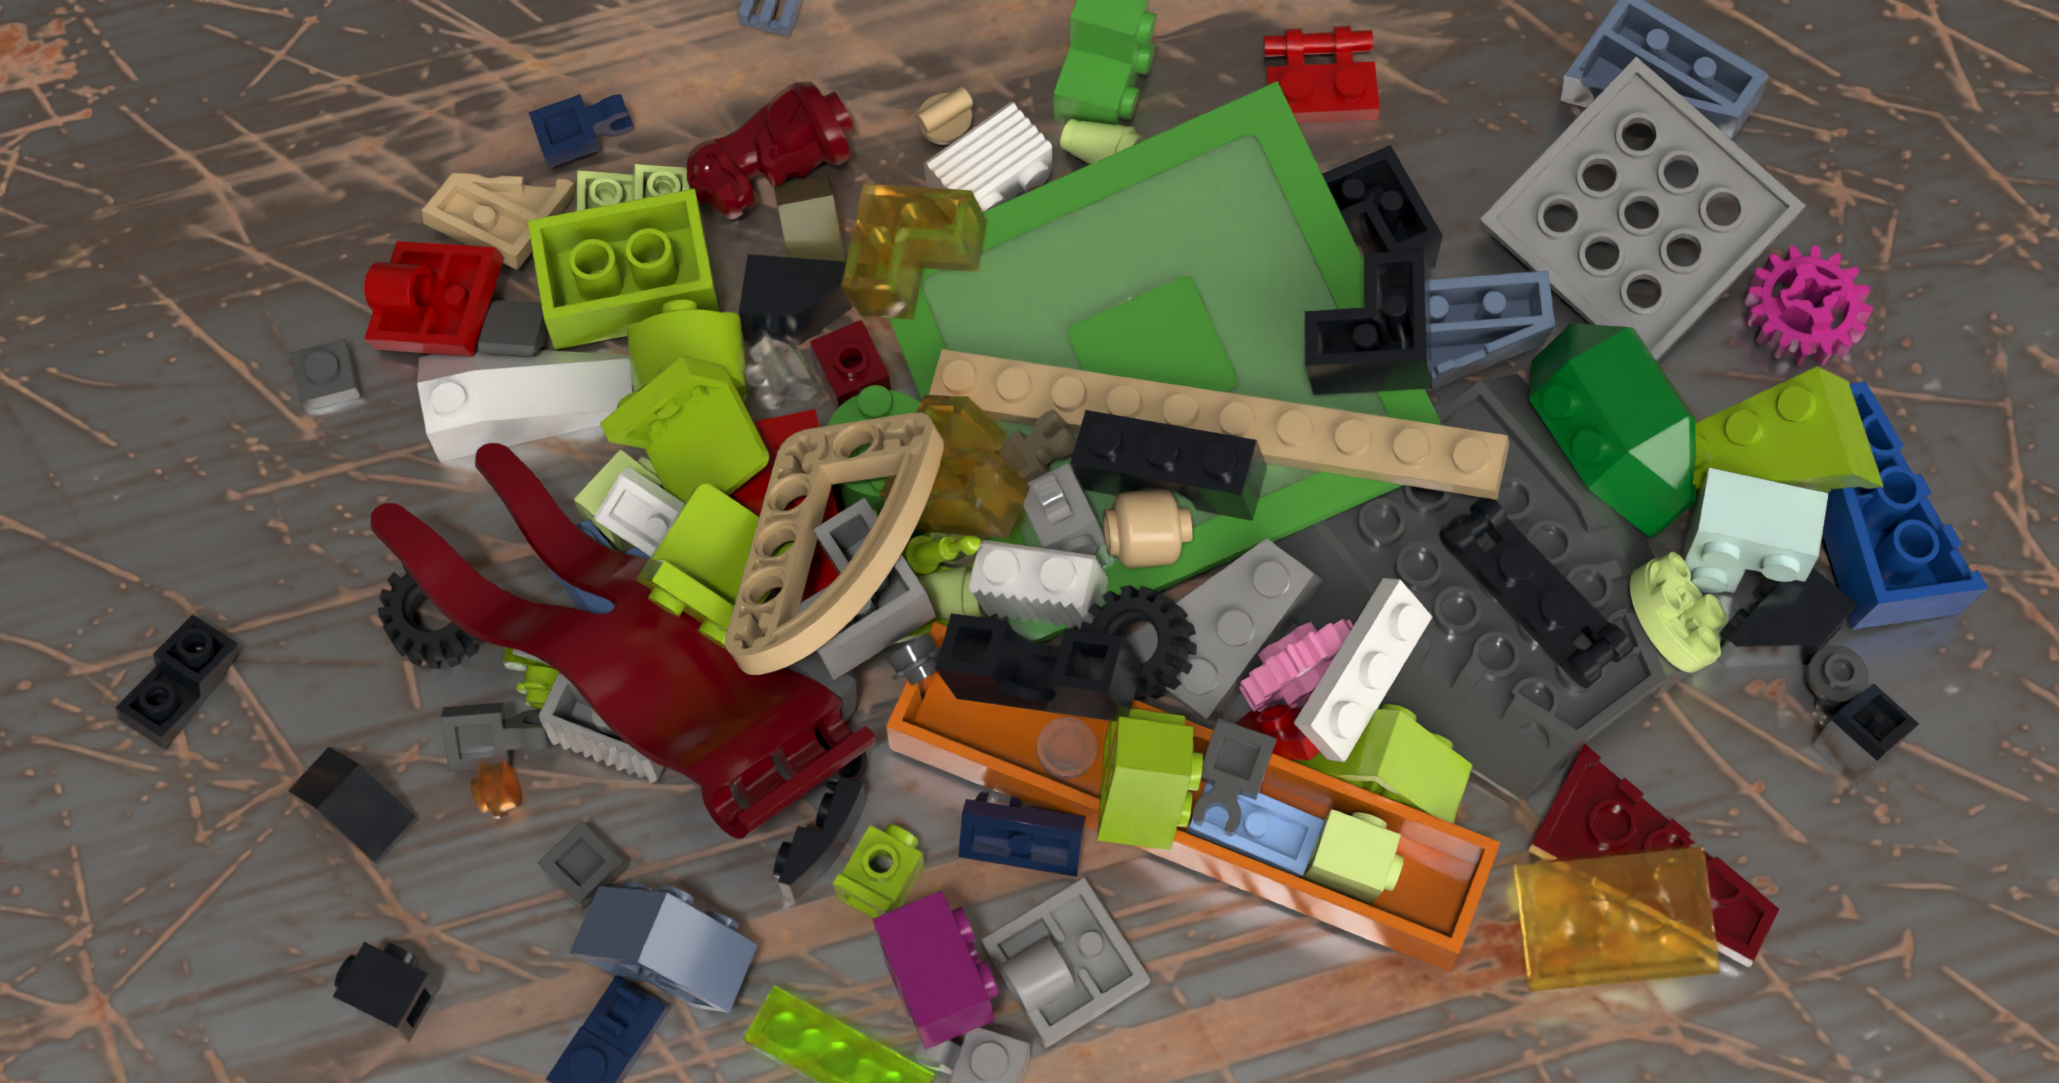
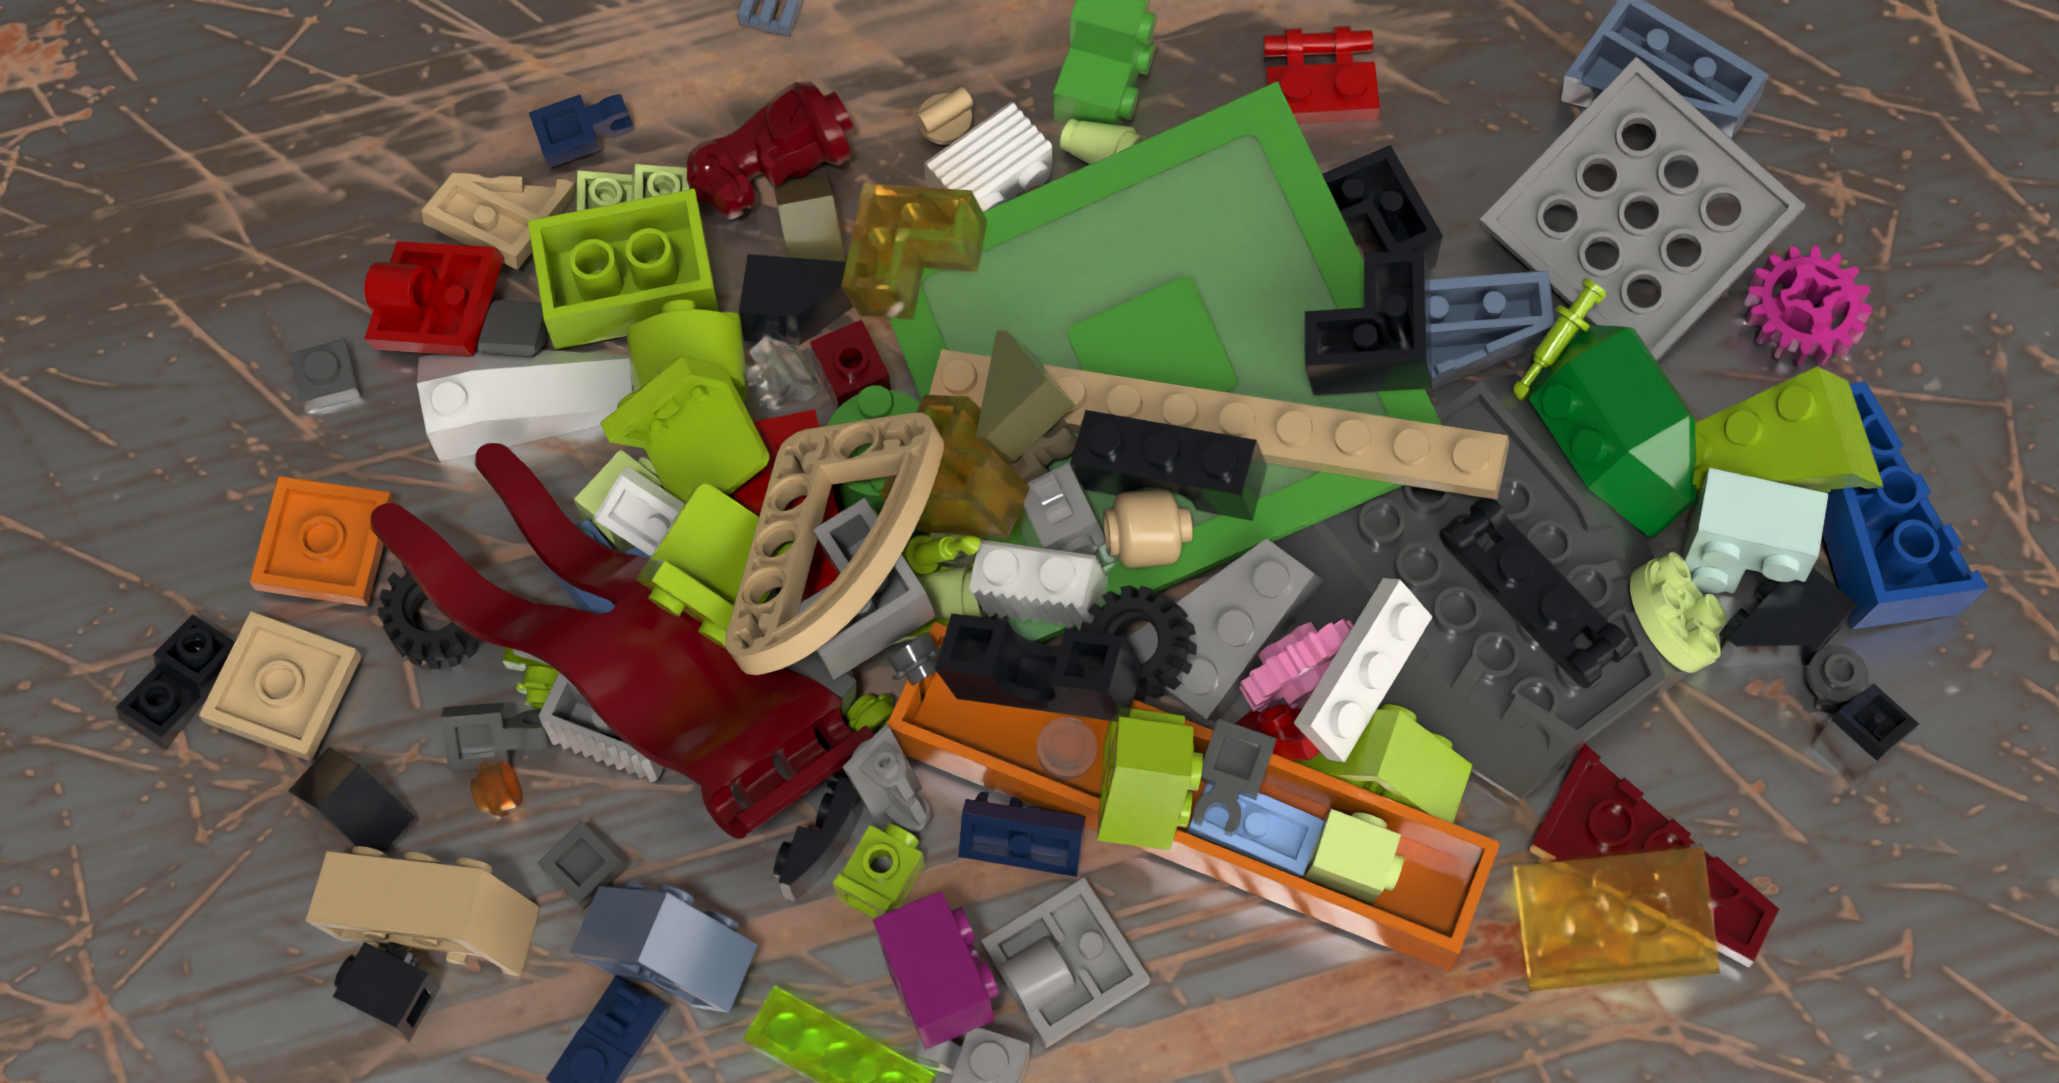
(280, 686): none -> tan plate
(320, 542): none -> orange plate
(423, 906): none -> tan wedge
(870, 712): none -> lime plate
(887, 783): none -> light grey hinge
(1018, 400): none -> olive slope
(1561, 334): none -> lime piece

